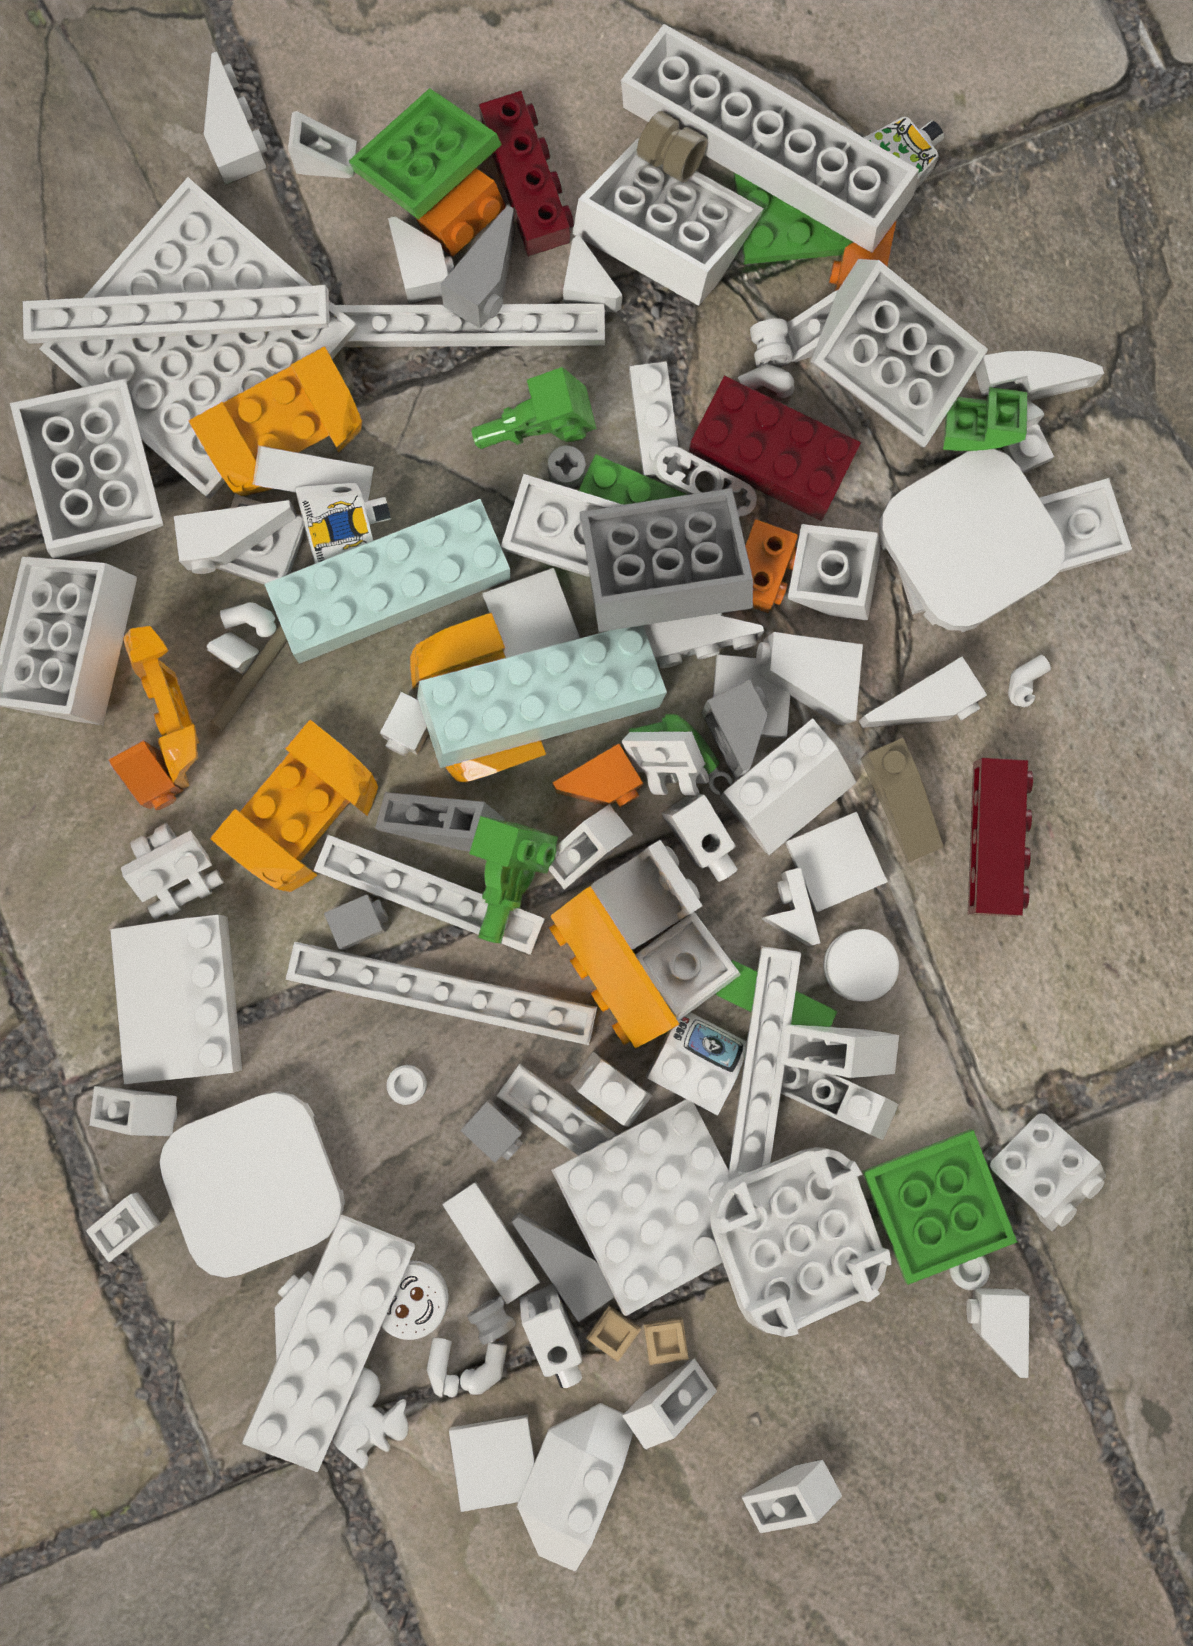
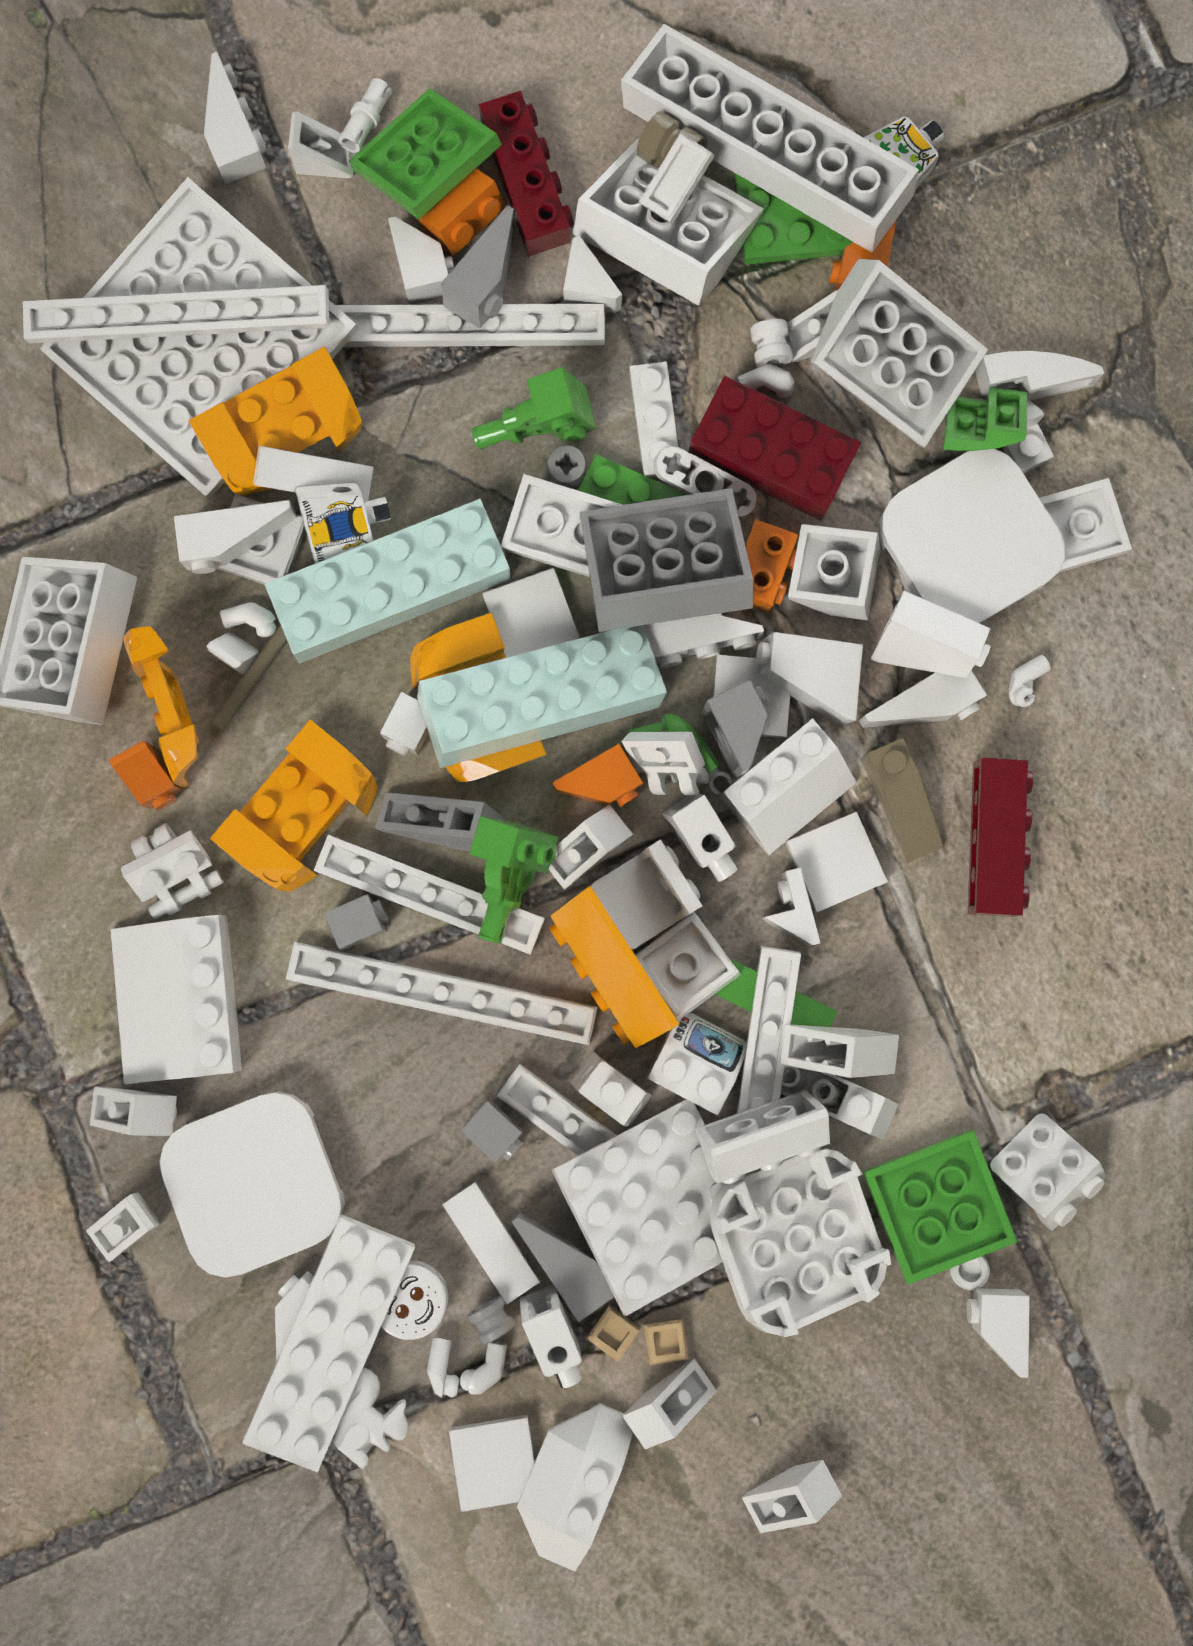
(86, 468): white slope -> none
(365, 115): none -> white pin
(406, 1084): white tile -> none
(676, 178): none -> white tile
(764, 1136): none -> white slope
(861, 965): white head -> none
(931, 639): none -> white slope

